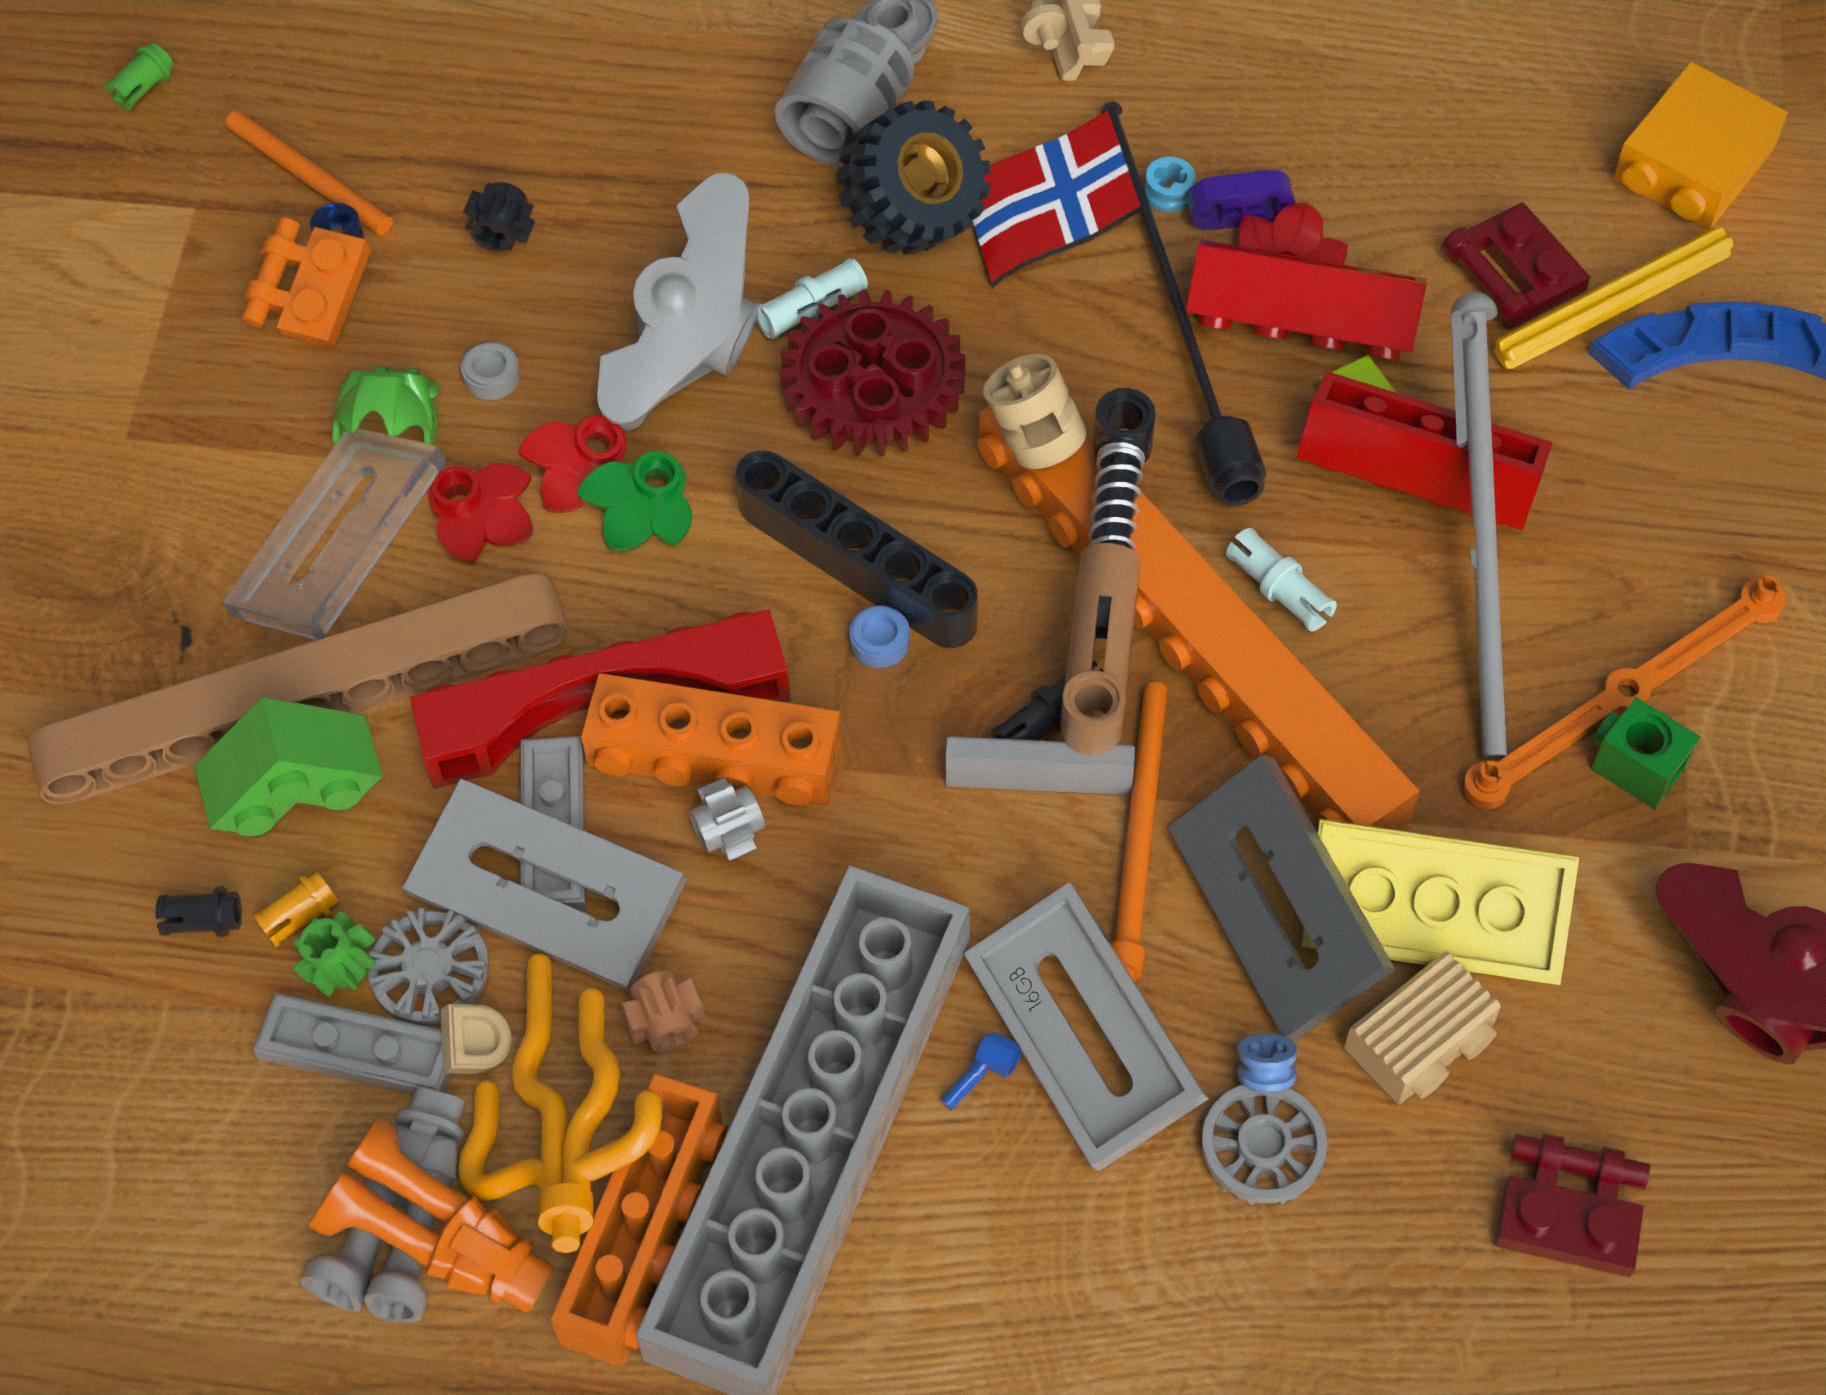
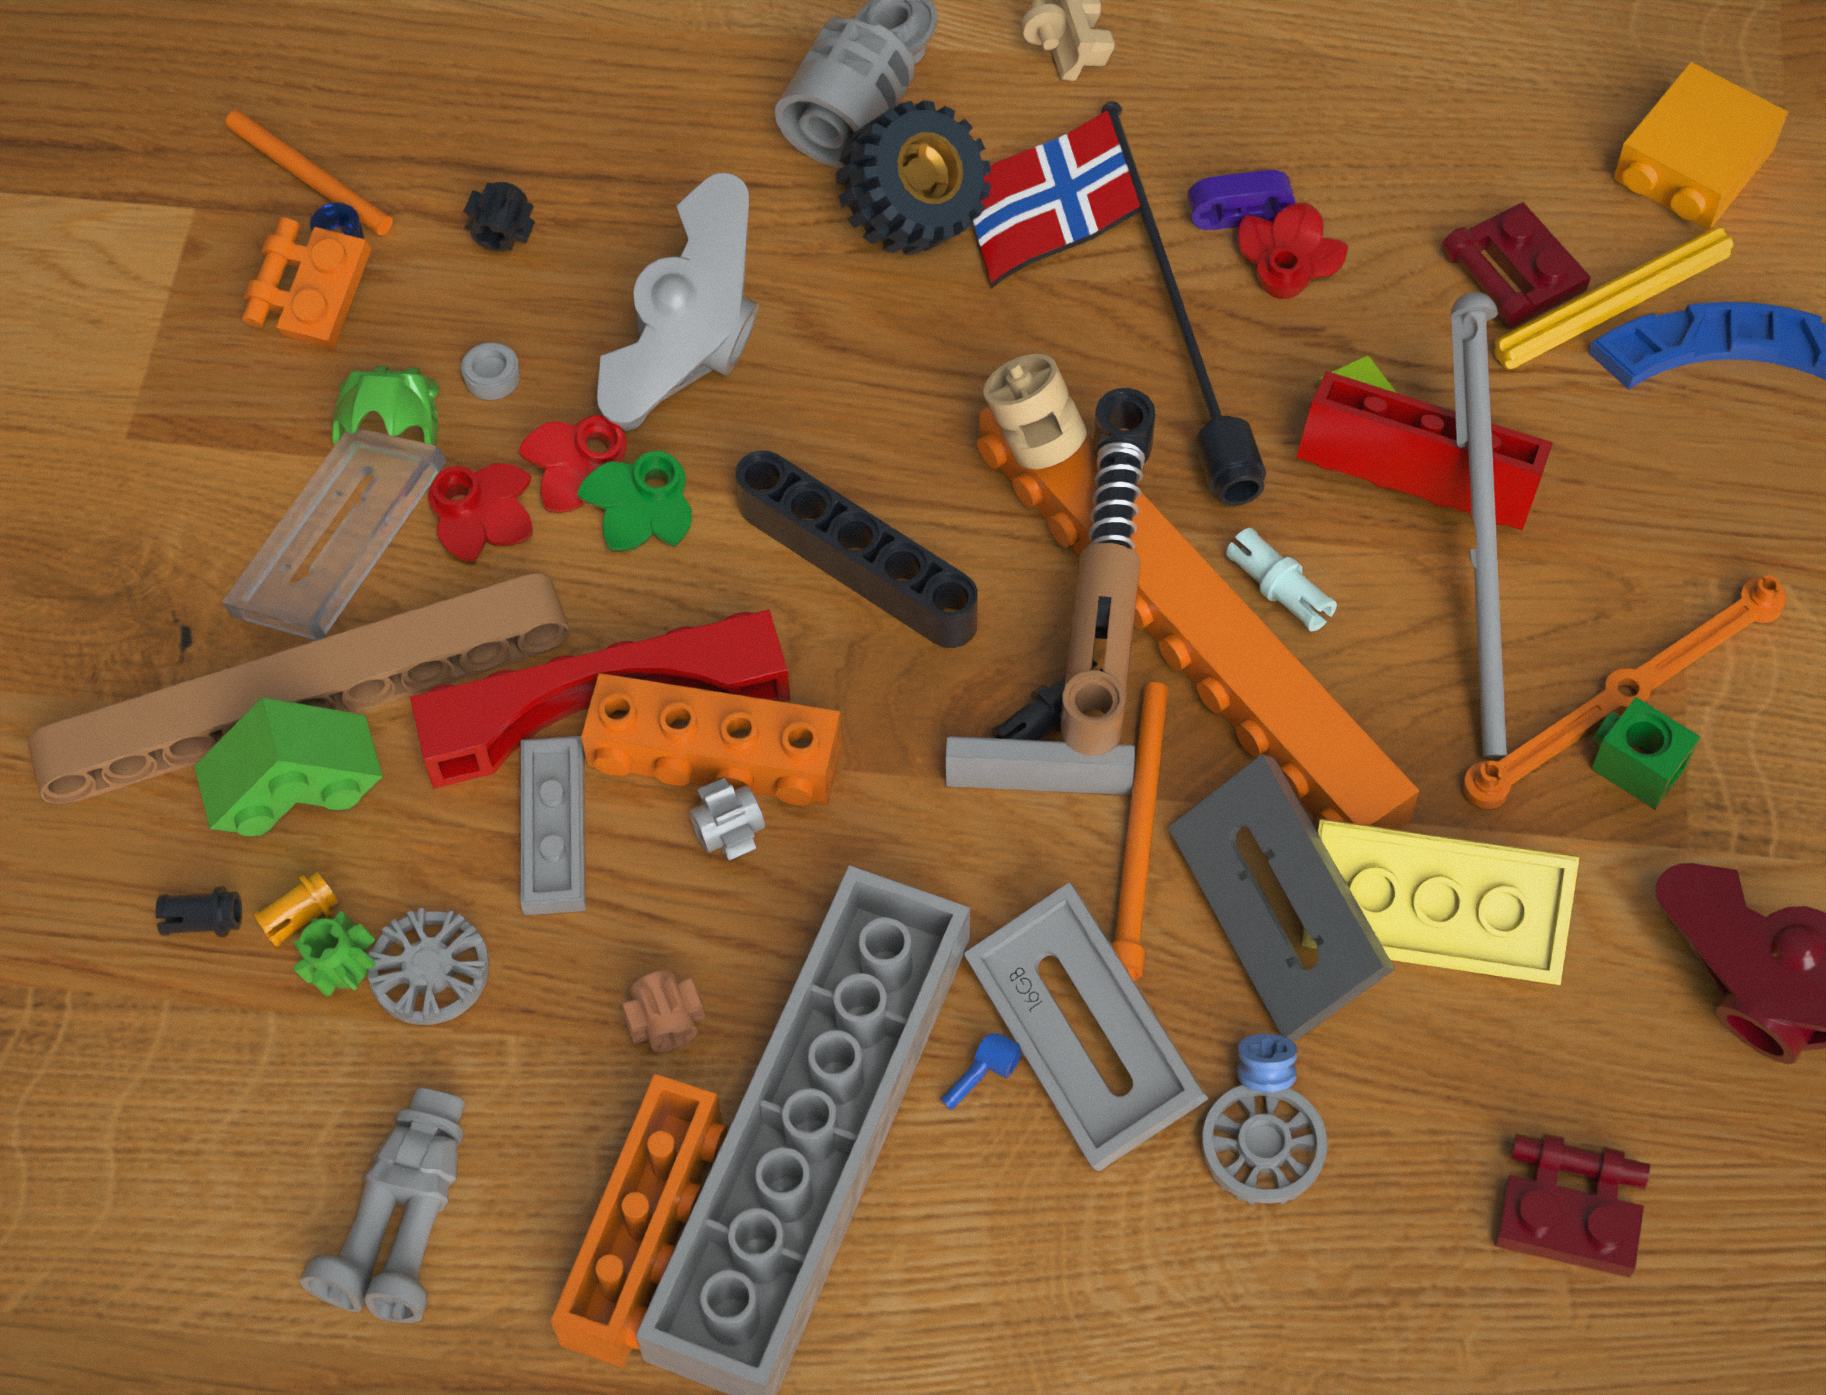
(140, 75): bright green pin -> none
(352, 1045): light grey tile -> none
(473, 1038): tan tile -> none
(473, 1247): orange piece -> none
(566, 1159): light orange plant -> none
(603, 949): light grey piece -> none
(787, 309): light aqua pin -> none
(872, 372): dark red gear -> none
(879, 636): medium blue tile -> none
(1159, 174): medium azure bush -> none
(1306, 297): red brick -> none
(1424, 1029): tan brick -> none

